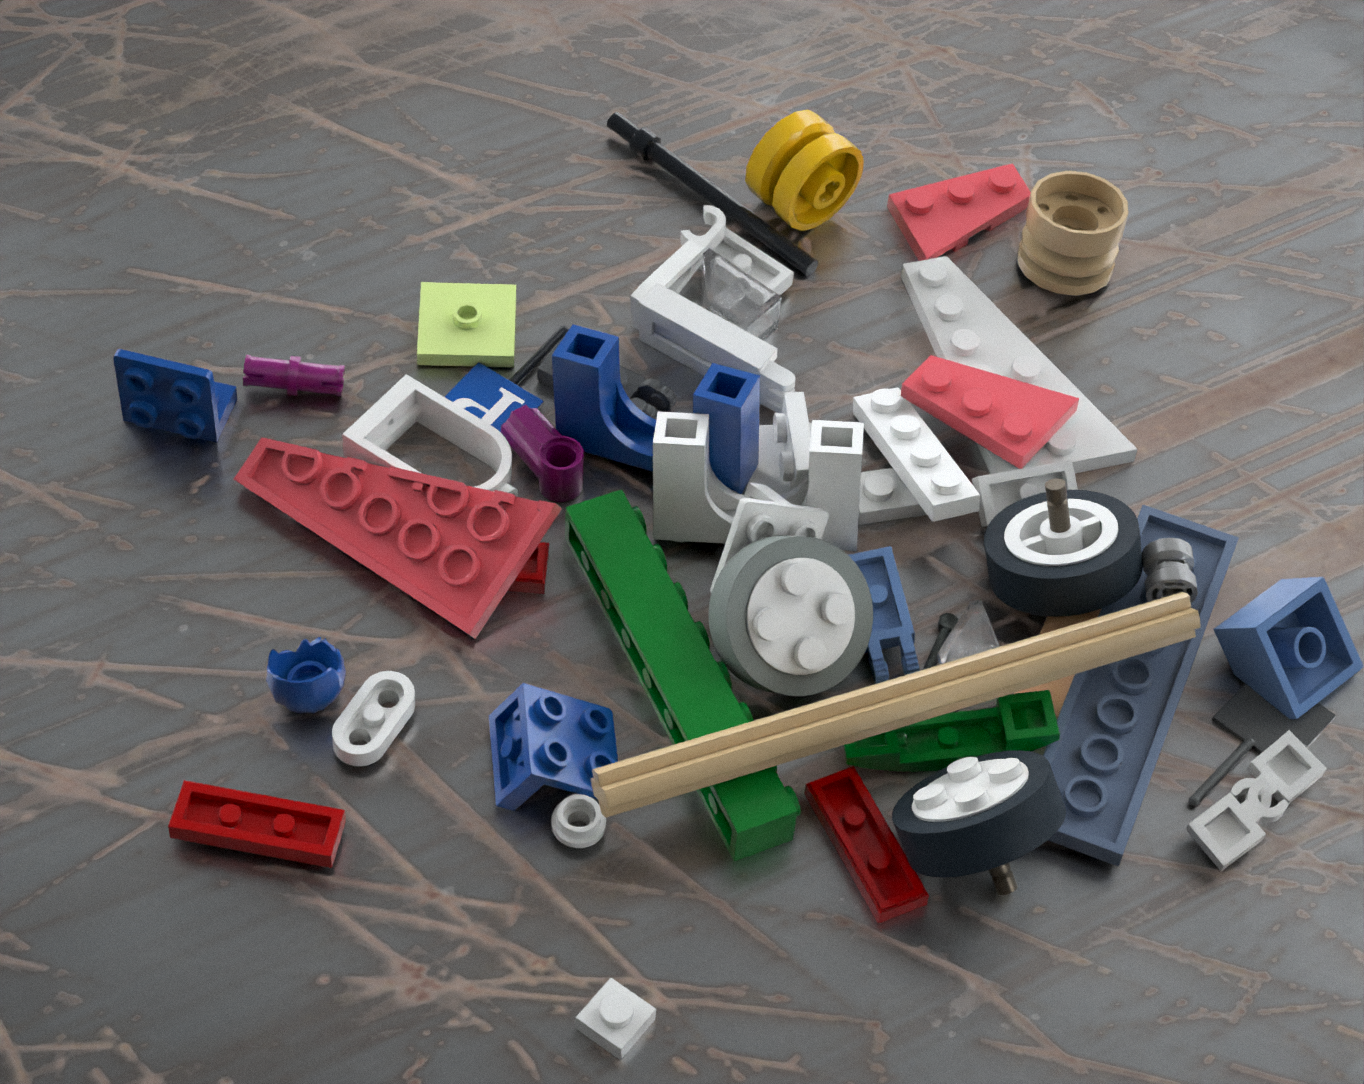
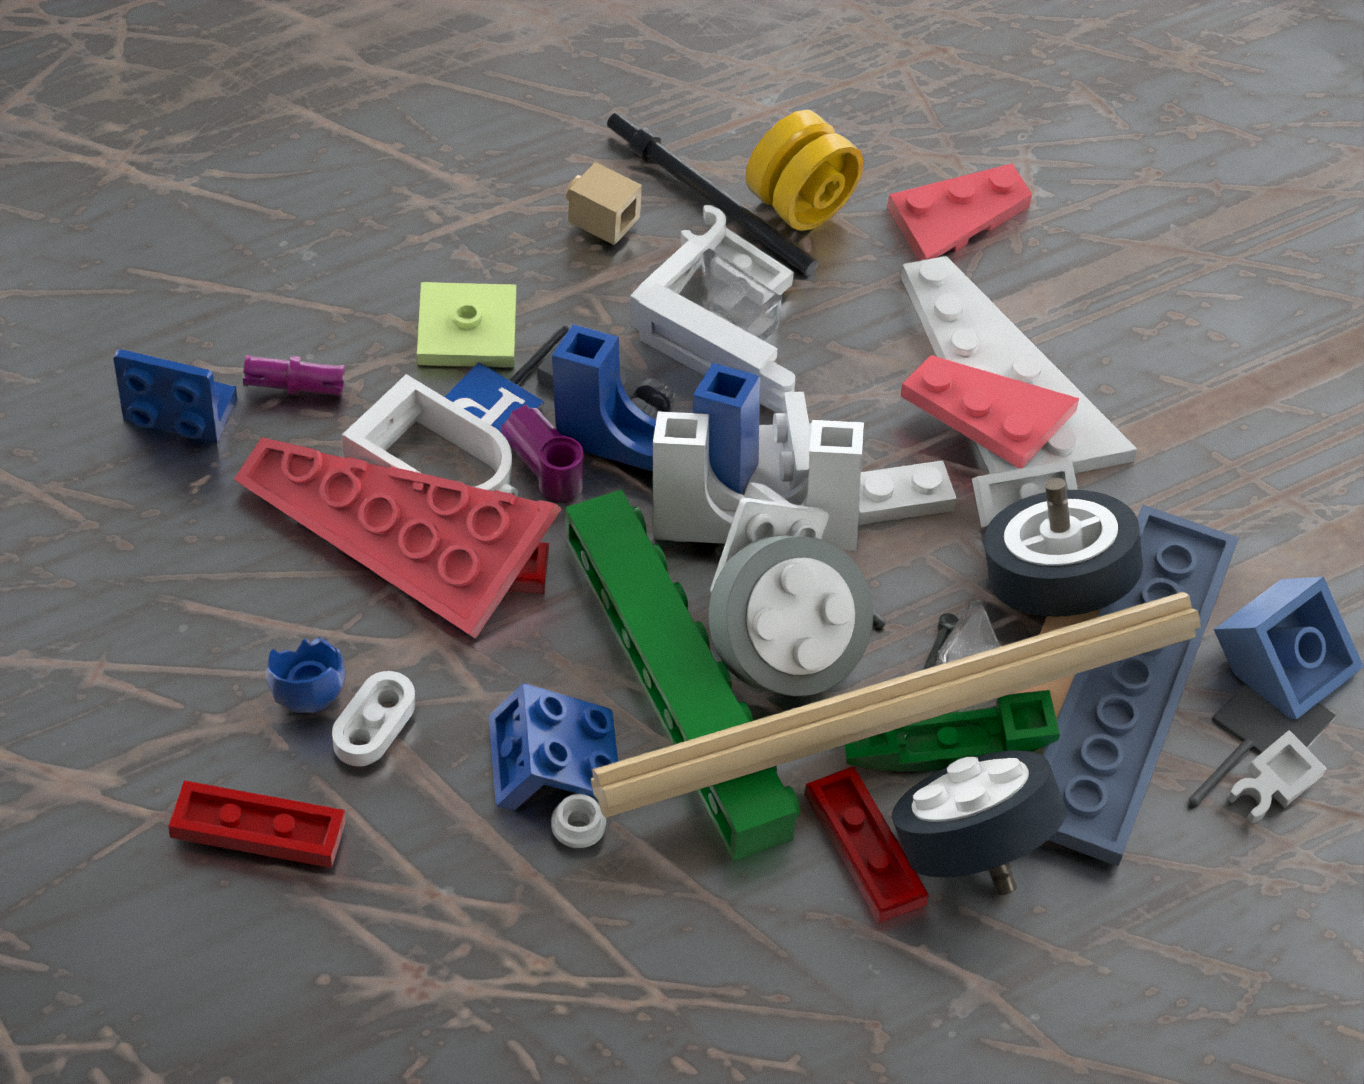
(604, 203): none -> tan brick
(615, 1018): white plate -> none
(891, 615): medium blue hinge -> none
(916, 454): white plate -> none
(1072, 232): tan wheel -> none
(1169, 569): light grey wheel -> none
(1232, 828): white plate -> none

